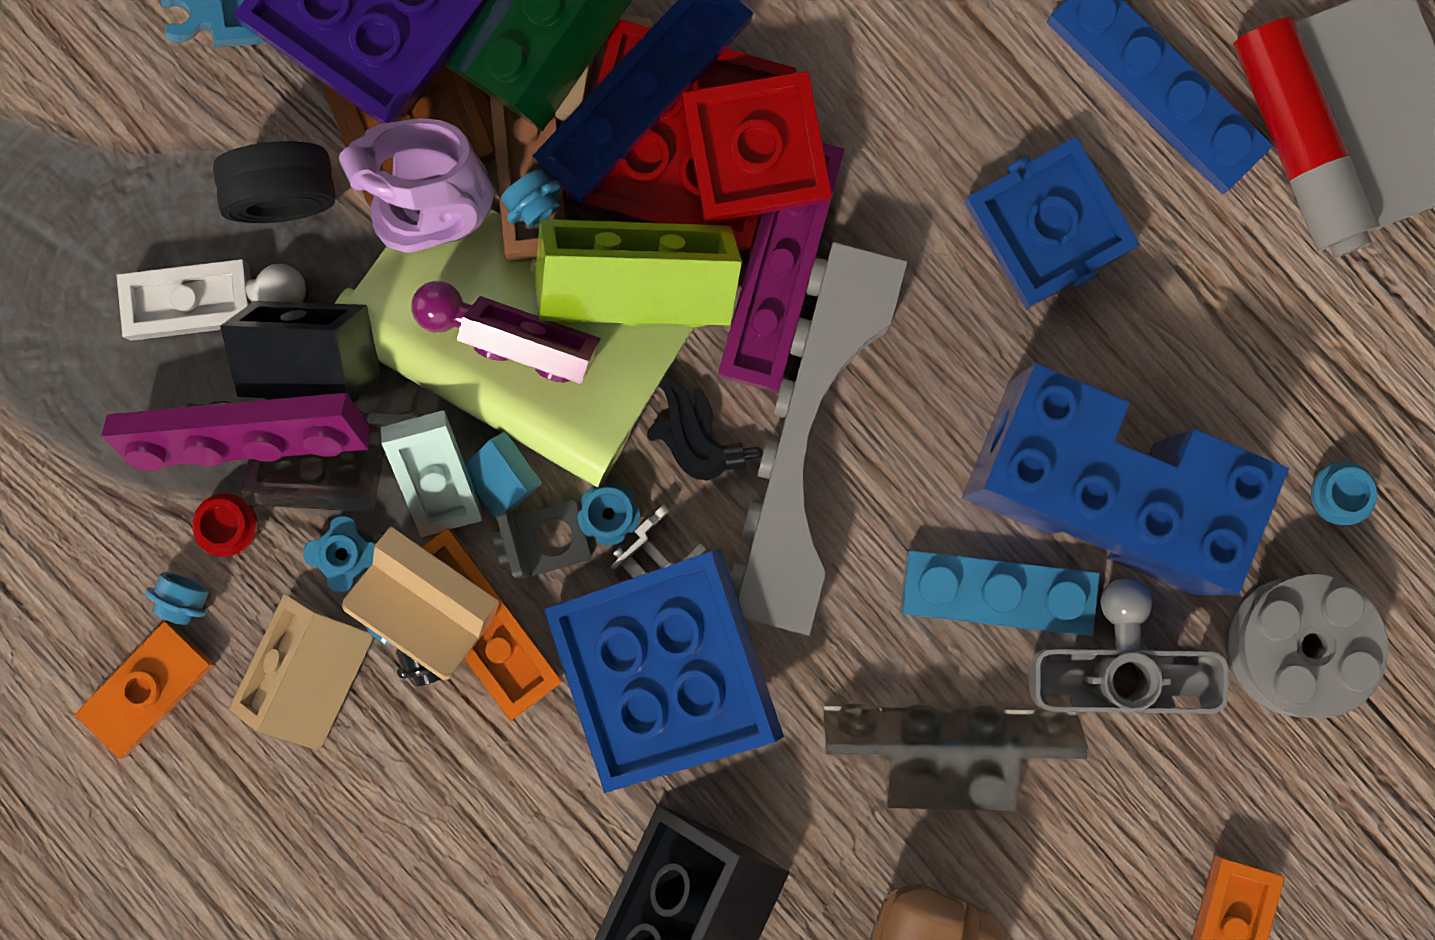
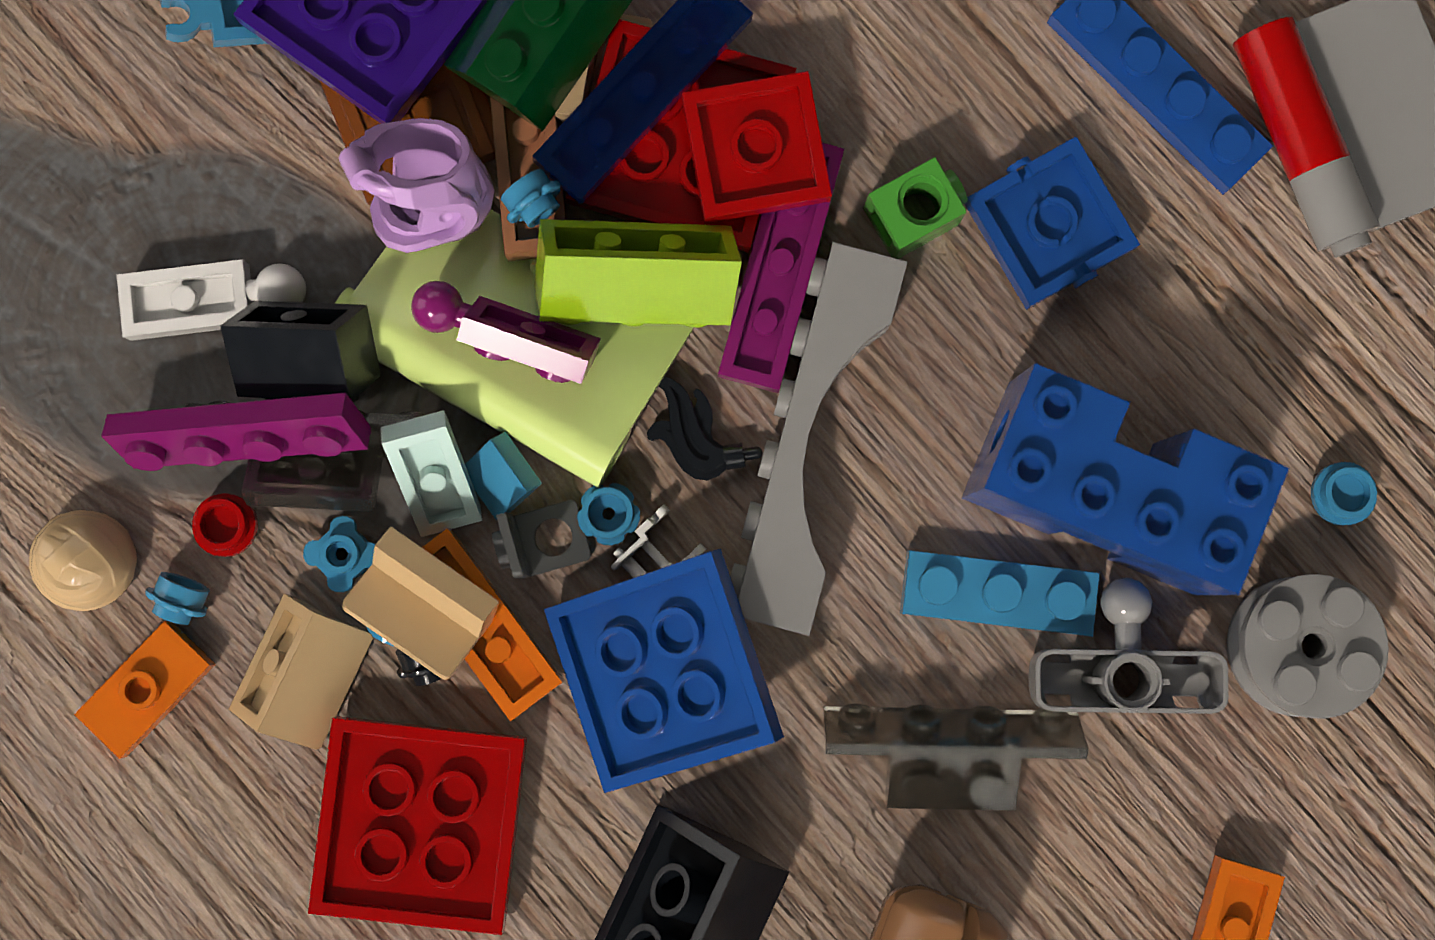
(82, 560): none -> tan piece
(274, 182): black tyre -> none
(417, 825): none -> red plate
(900, 230): none -> bright green brick

